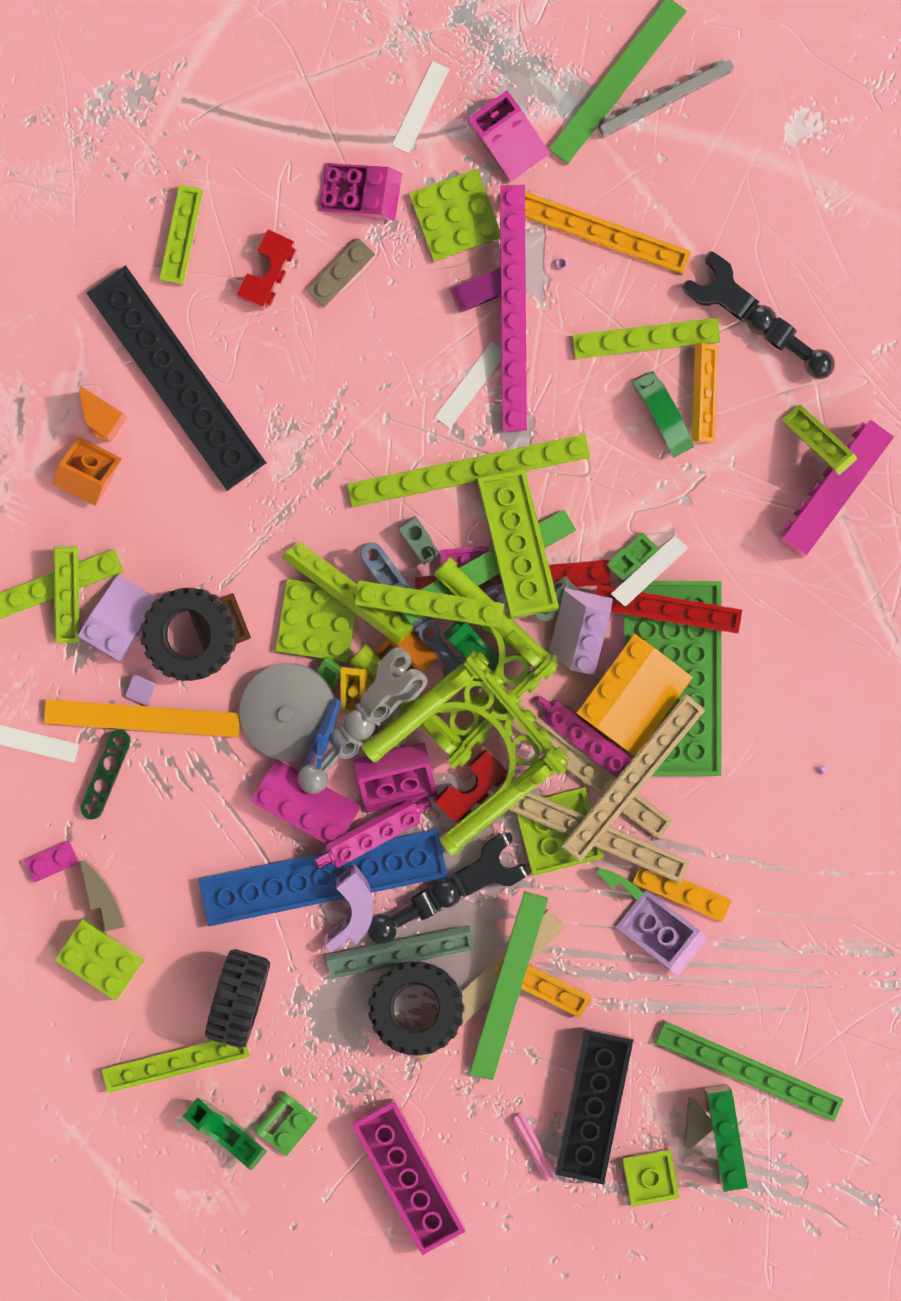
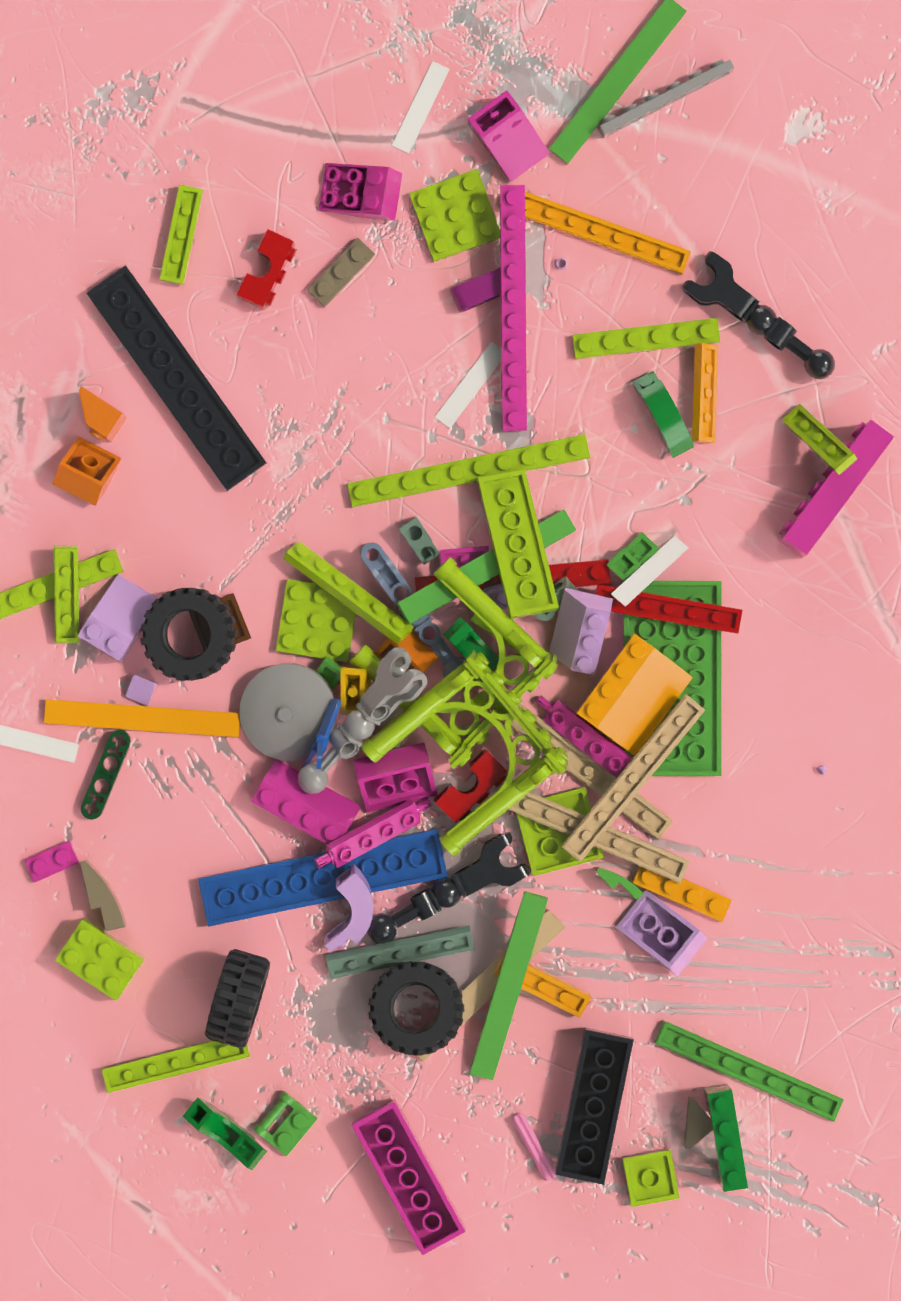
(429, 604): lime plate -> none

